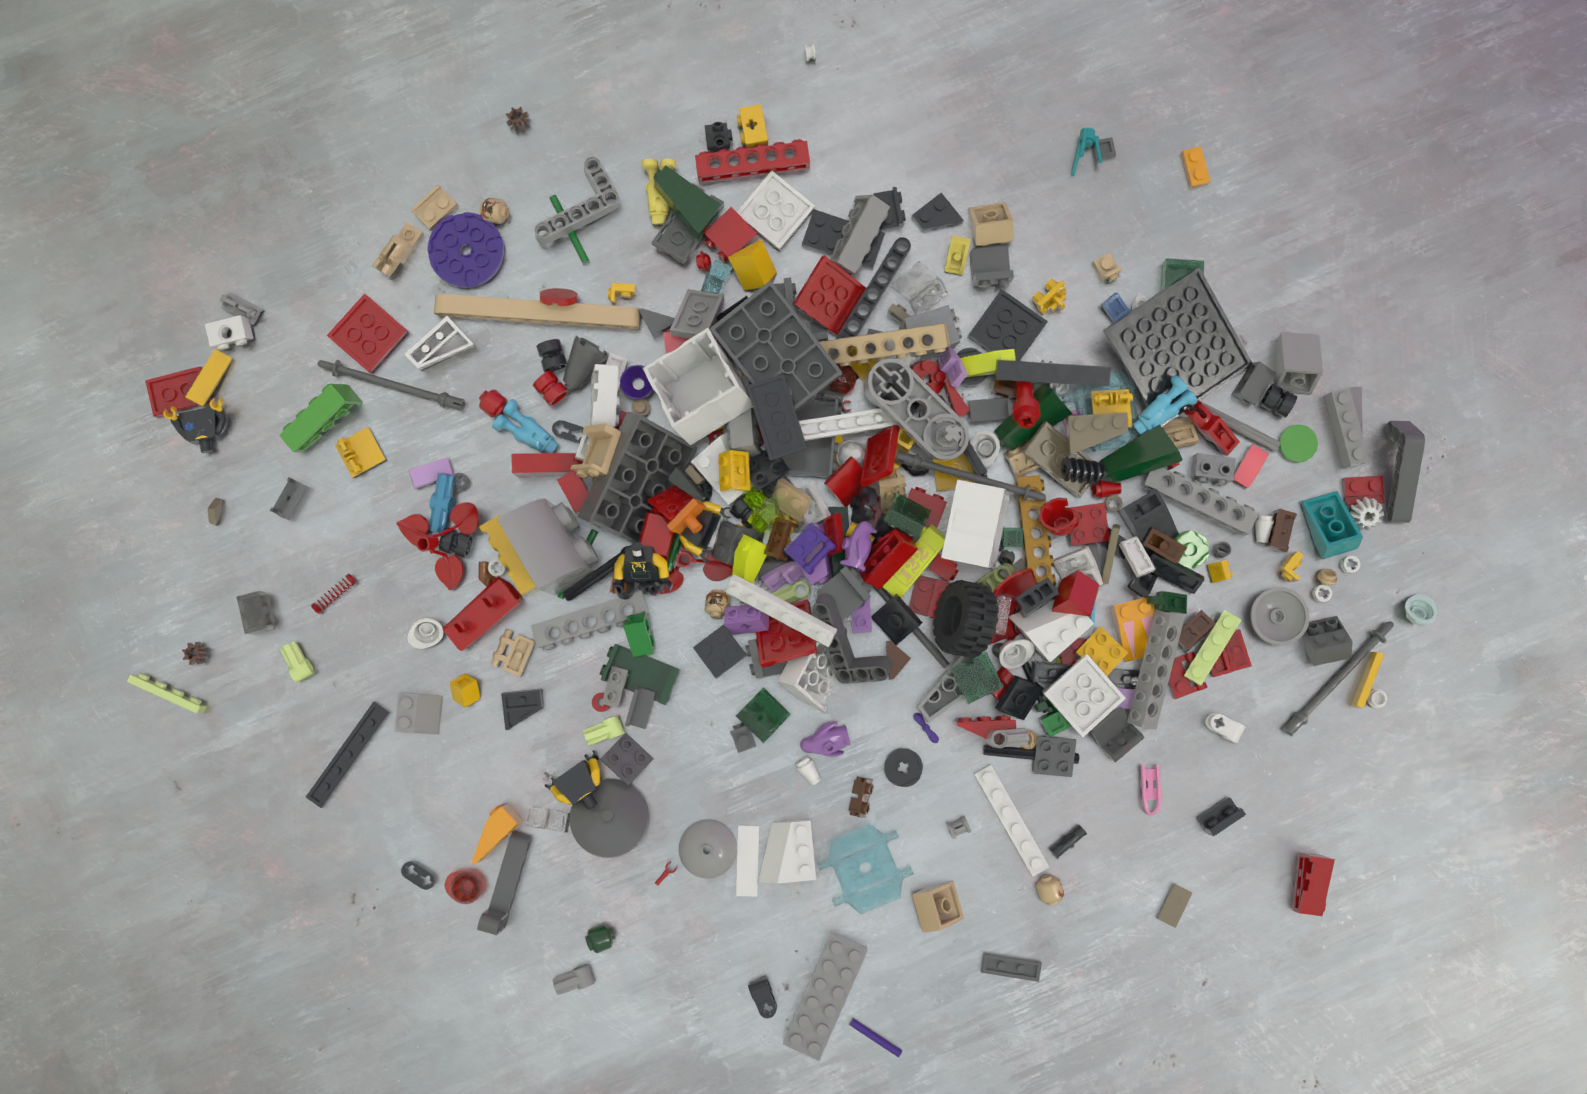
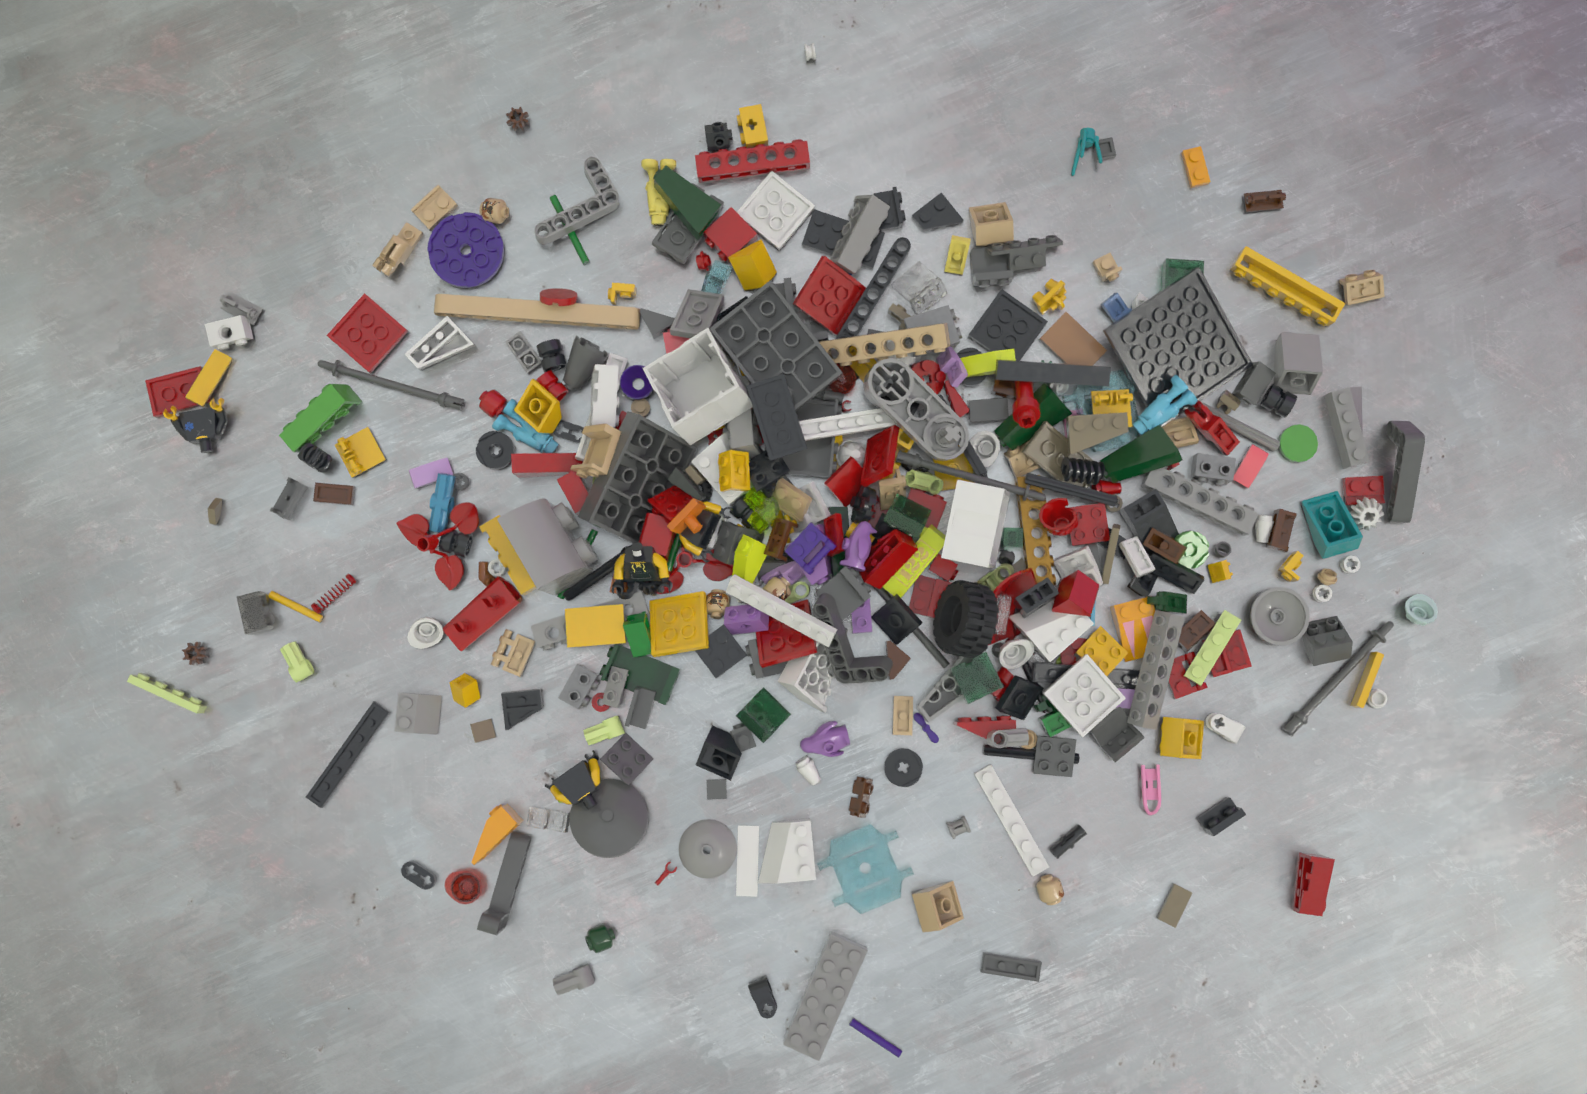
(295, 606): none -> yellow bar
(315, 457): none -> black gear
(334, 493): none -> reddish brown tile
(483, 730): none -> dark tan slope
(485, 445): none -> black plate
(523, 351): none -> light grey slope
(539, 408): none -> yellow slope
(579, 686): none -> flat silver brick
(595, 625): none -> yellow tile
(678, 624): none -> yellow plate
(716, 789): none -> dark grey tile
(719, 753): none -> black slope
(778, 587): none -> tan head
(902, 715): none -> tan plate
(924, 481): none -> yellowish green piece
(1025, 254): none -> dark grey bracket
(1070, 489): none -> black axle
(1072, 342): none -> medium nougat tile
(1181, 738): none -> yellow slope
(1229, 400): none -> dark tan tile
(1264, 200): none -> reddish brown hinge
(1287, 286): none -> yellow piece
(1362, 287): none -> tan bracket

